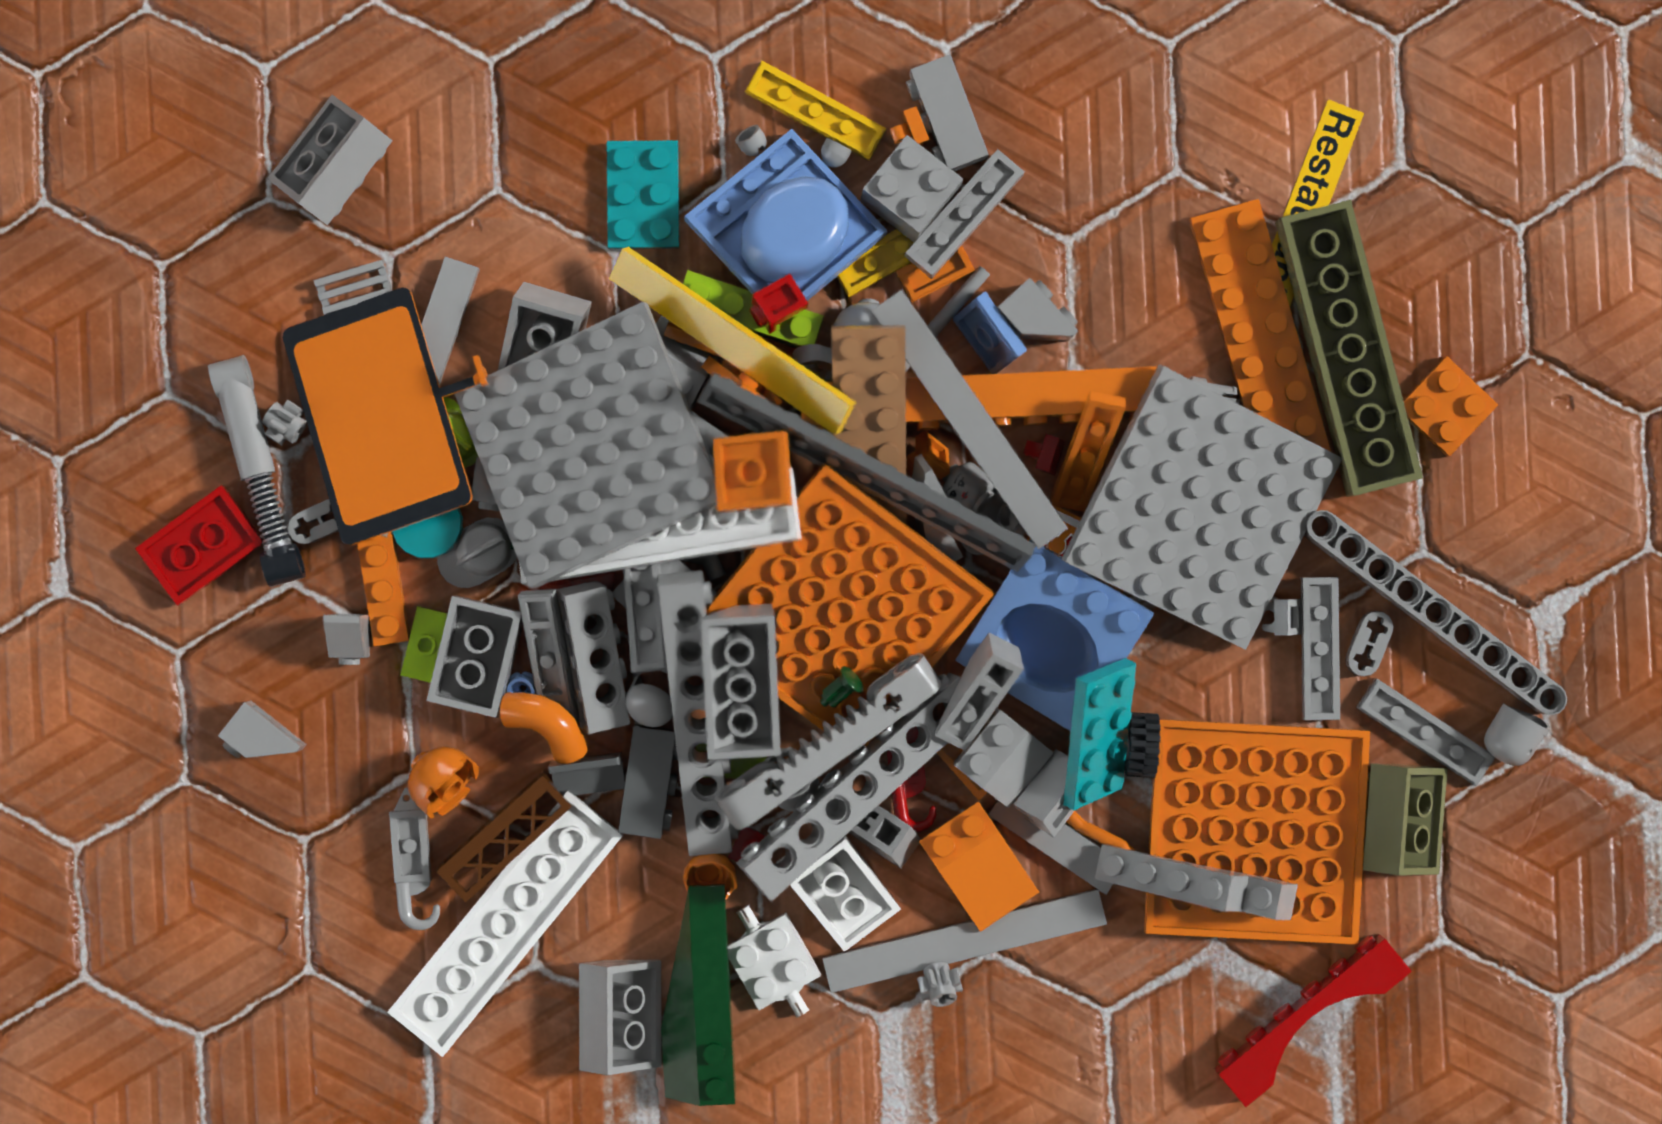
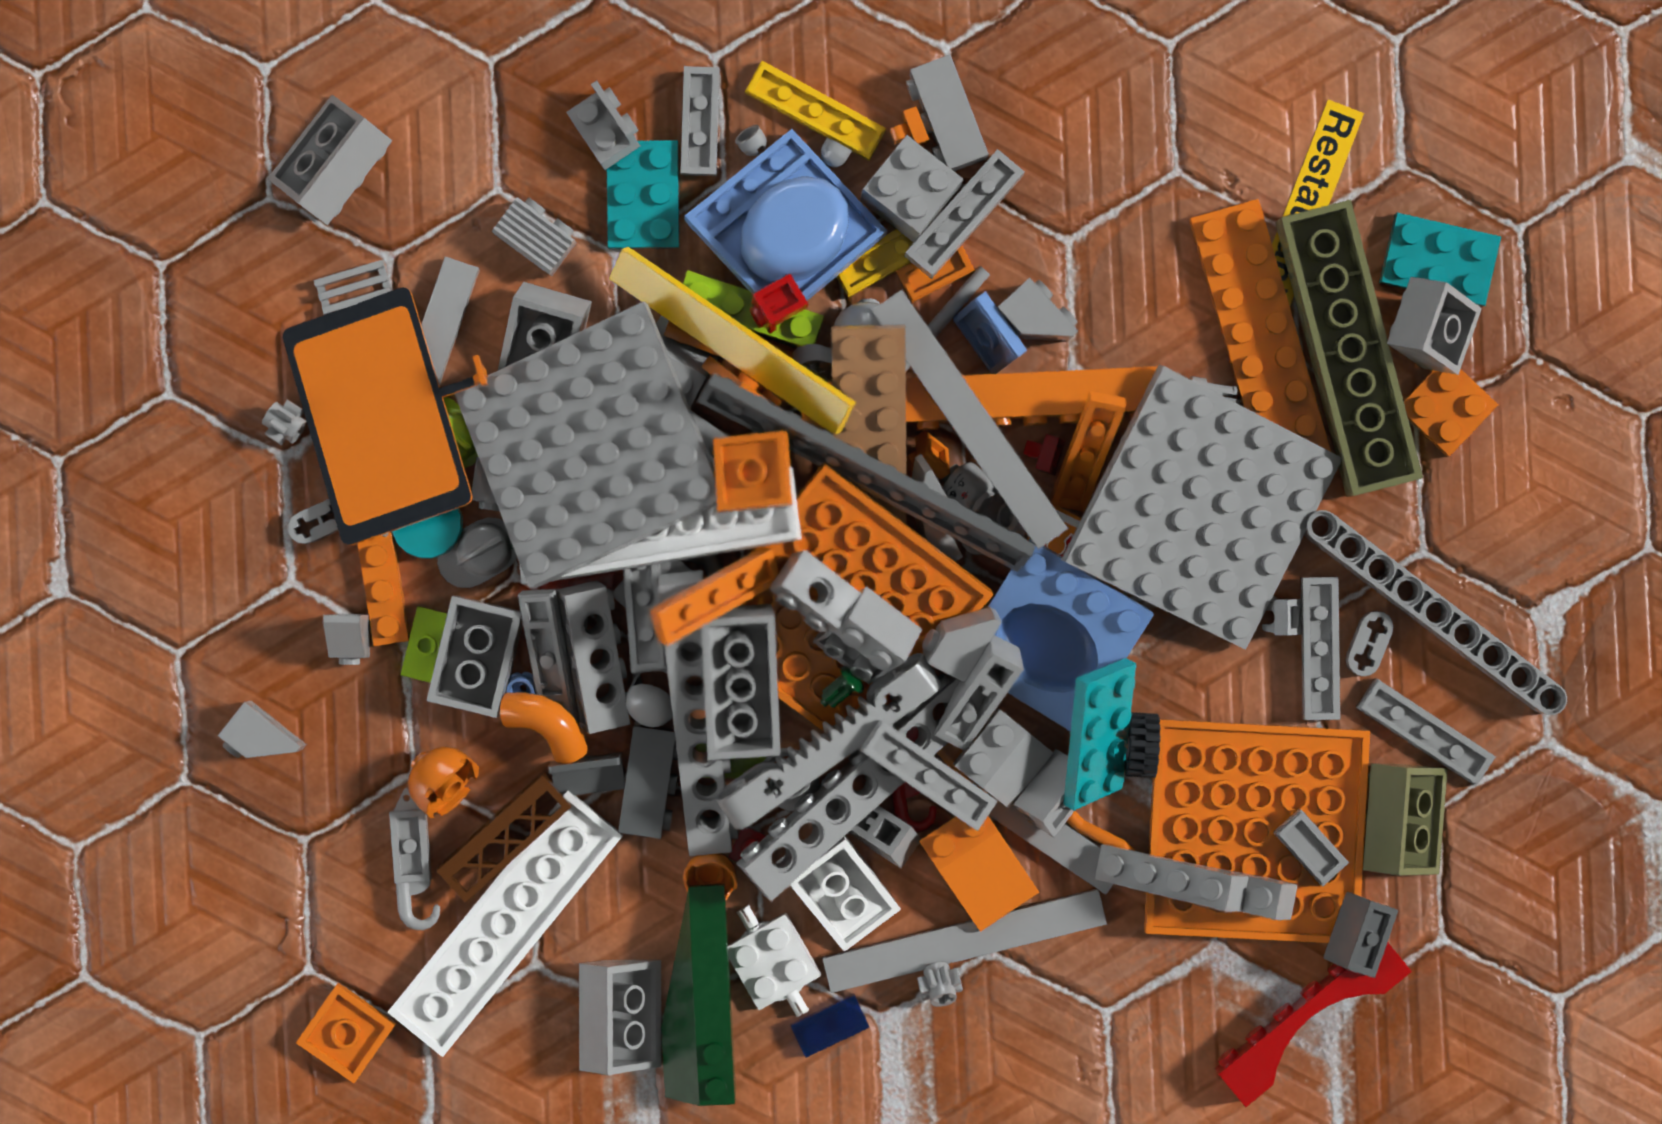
(200, 545): red plate -> none
(234, 388): piece -> none
(346, 1033): none -> orange plate
(535, 236): none -> light grey brick
(603, 127): none -> light grey bracket
(700, 121): none -> light grey plate
(714, 596): none -> orange plate
(830, 1025): none -> clear blue plate
(834, 594): none -> light grey brick
(870, 638): none -> light grey slope
(928, 775): none -> light grey plate
(960, 641): none -> light grey slope
(1310, 847): none -> light grey tile
(1360, 934): none -> dark grey panel
(1434, 325): none -> light grey brick
(1441, 254): none -> teal plate
(1514, 735): light grey helmet -> none

